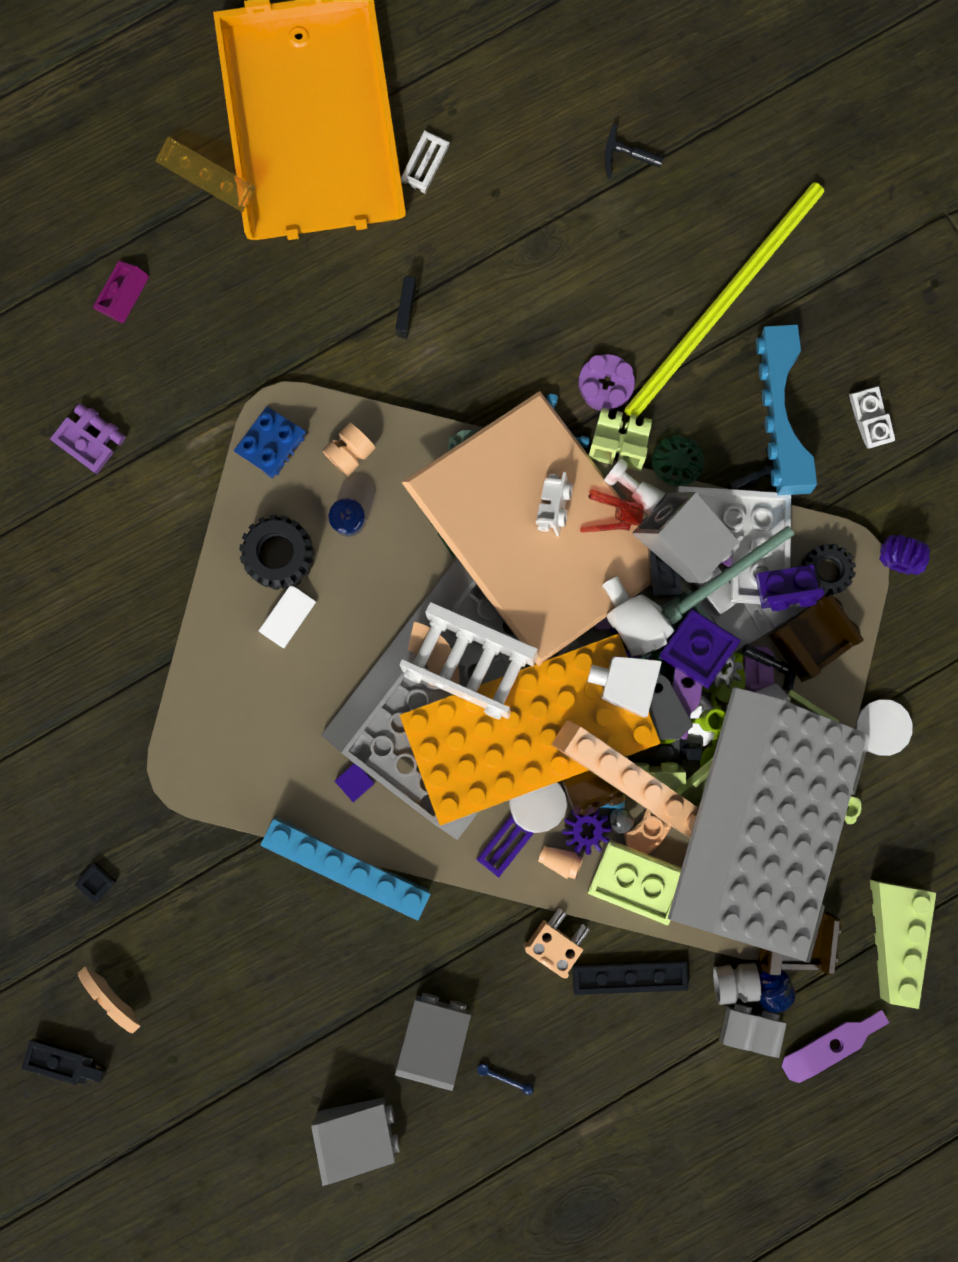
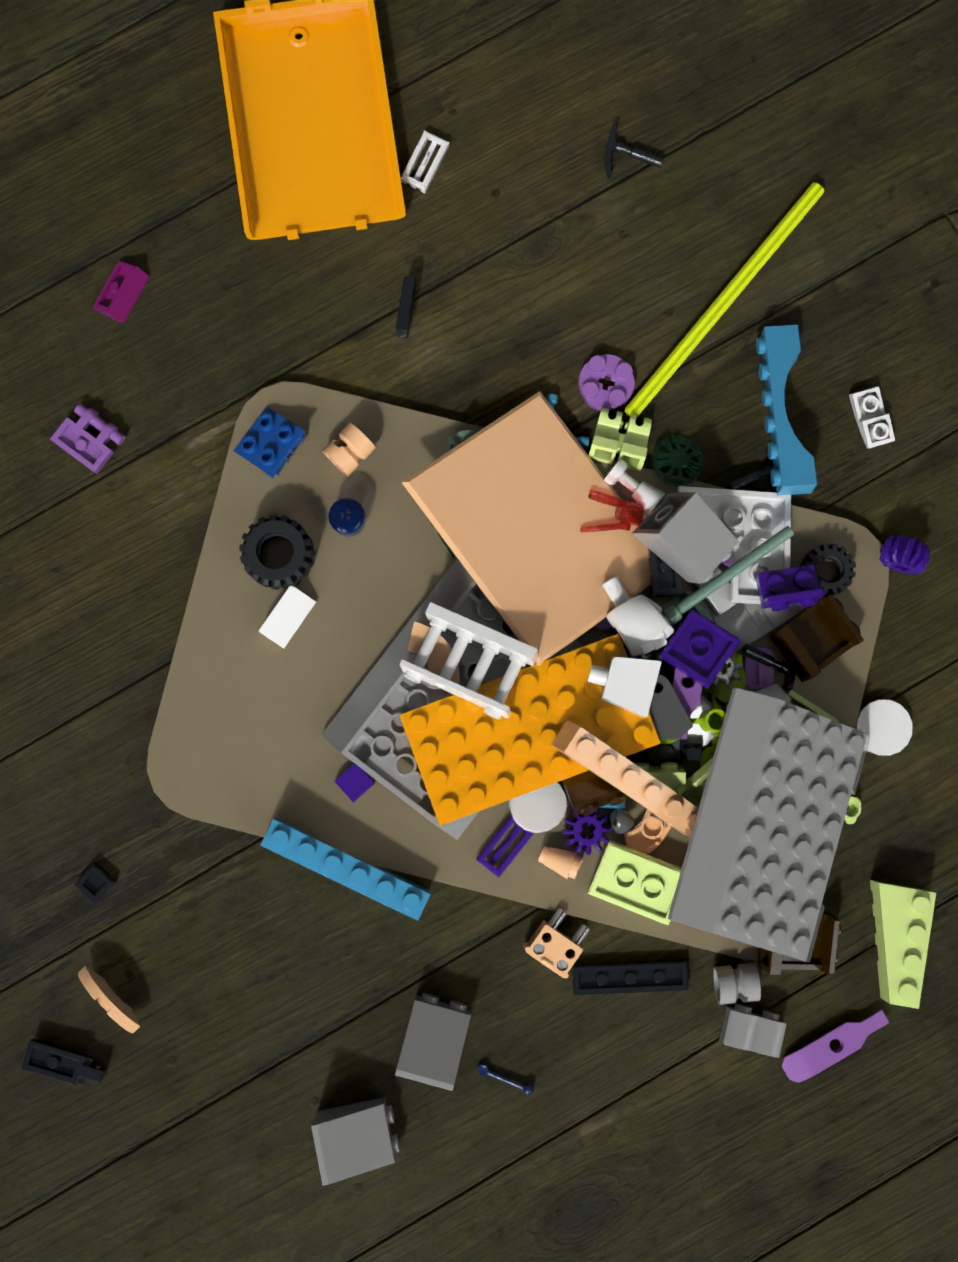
(205, 174): clear yellow tile -> none
(554, 514): white hinge -> none
(776, 992): clear blue head -> none

